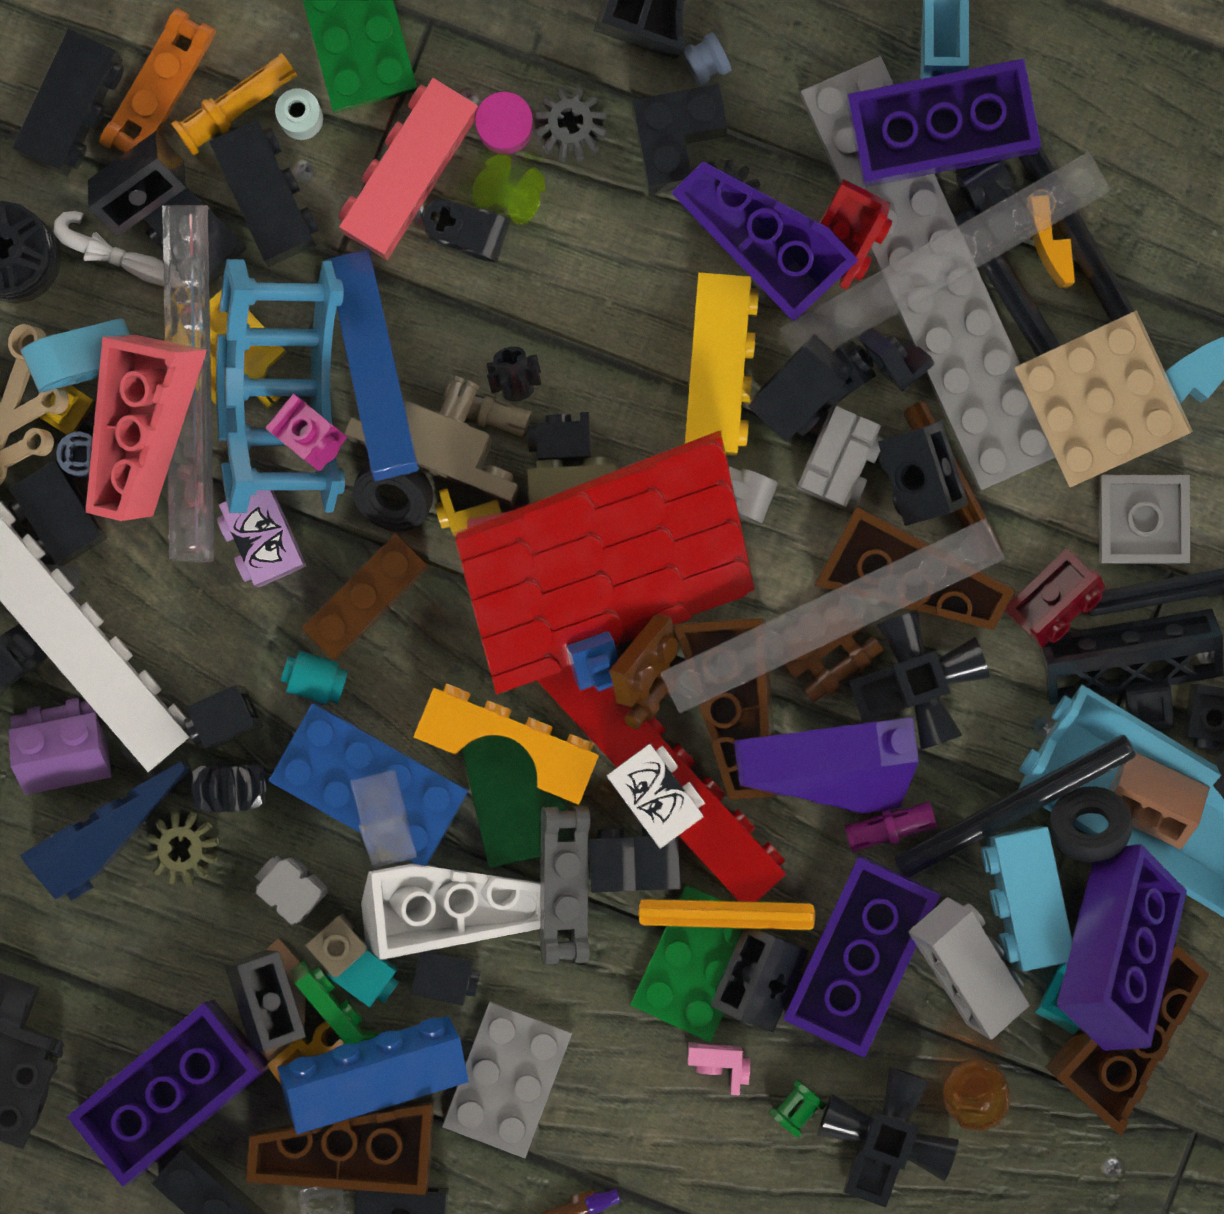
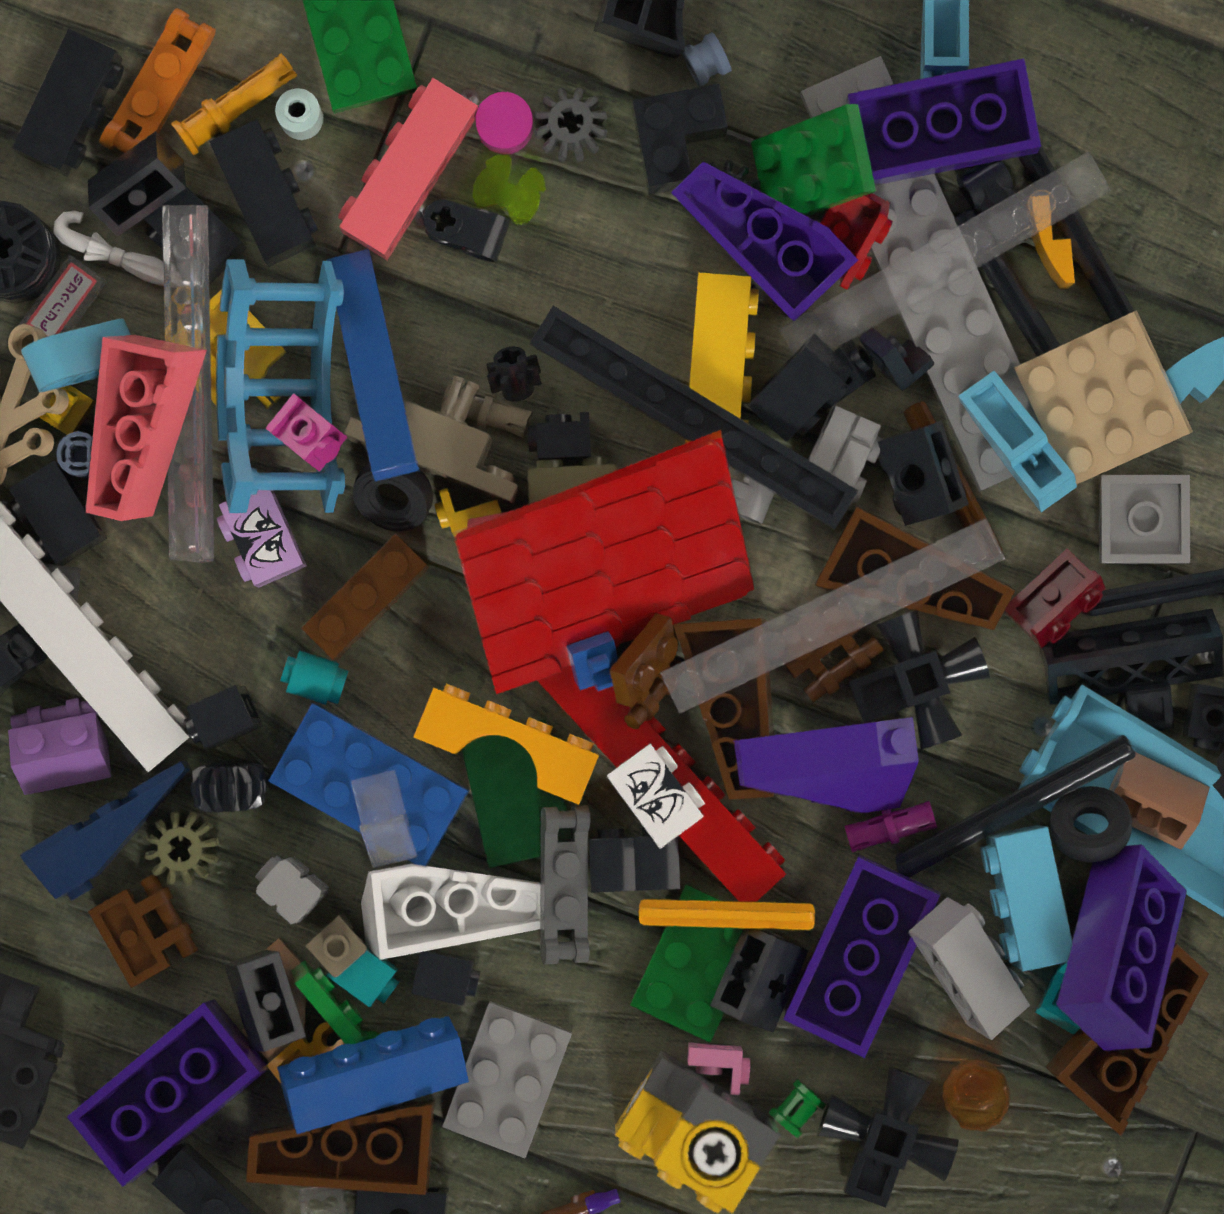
(65, 298): none -> tile
(132, 938): none -> reddish brown plate
(693, 416): none -> black plate
(696, 1133): none -> piece
(816, 161): none -> green plate
(1018, 441): none -> medium azure slope

